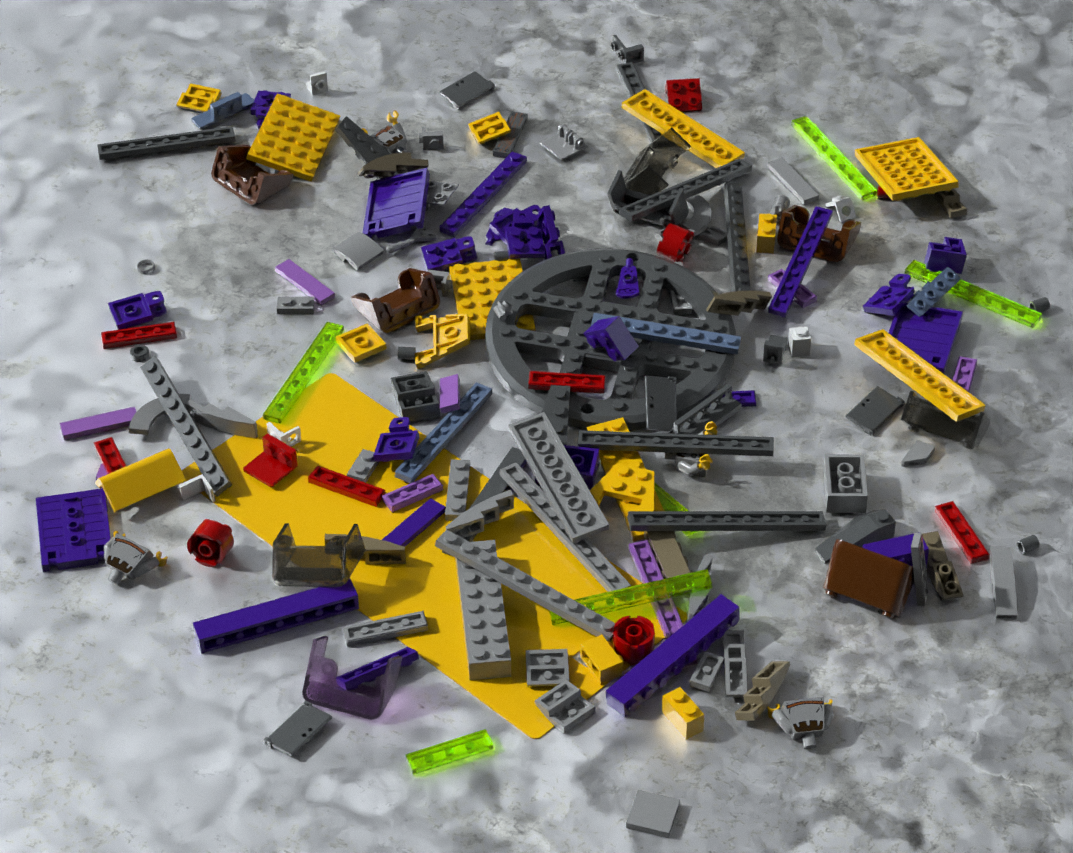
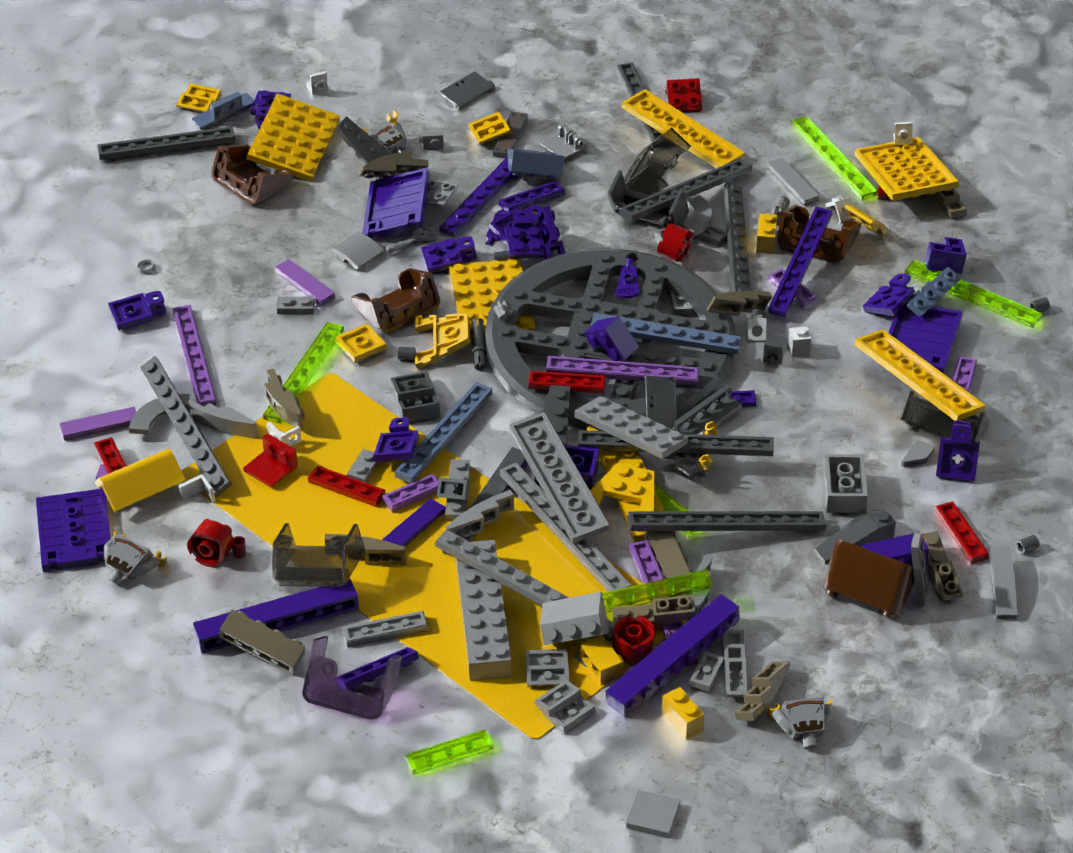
(139, 335): red tile -> none
(139, 353): dark grey tile -> none
(194, 355): none -> medium lavender tile
(239, 547): none -> red hinge
(262, 641): none -> dark tan brick
(283, 401): none -> dark tan slope
(295, 730): dark grey door -> none
(442, 281): light grey bracket -> none
(449, 393): medium lavender tile -> none
(453, 488): none -> dark grey slope
(479, 349): none -> dark grey pin
(532, 197): none -> dark purple tile
(535, 163): none -> sand blue slope
(573, 618): none -> light grey slope
(622, 370): none -> medium lavender tile
(627, 55): dark grey bracket -> none
(631, 427): none -> light grey plate
(662, 611): none -> dark tan slope
(756, 320): none -> white bracket
(866, 219): none -> yellow slope
(876, 412): dark grey door -> none
(903, 133): none -> white bracket
(958, 444): none -> dark purple plate

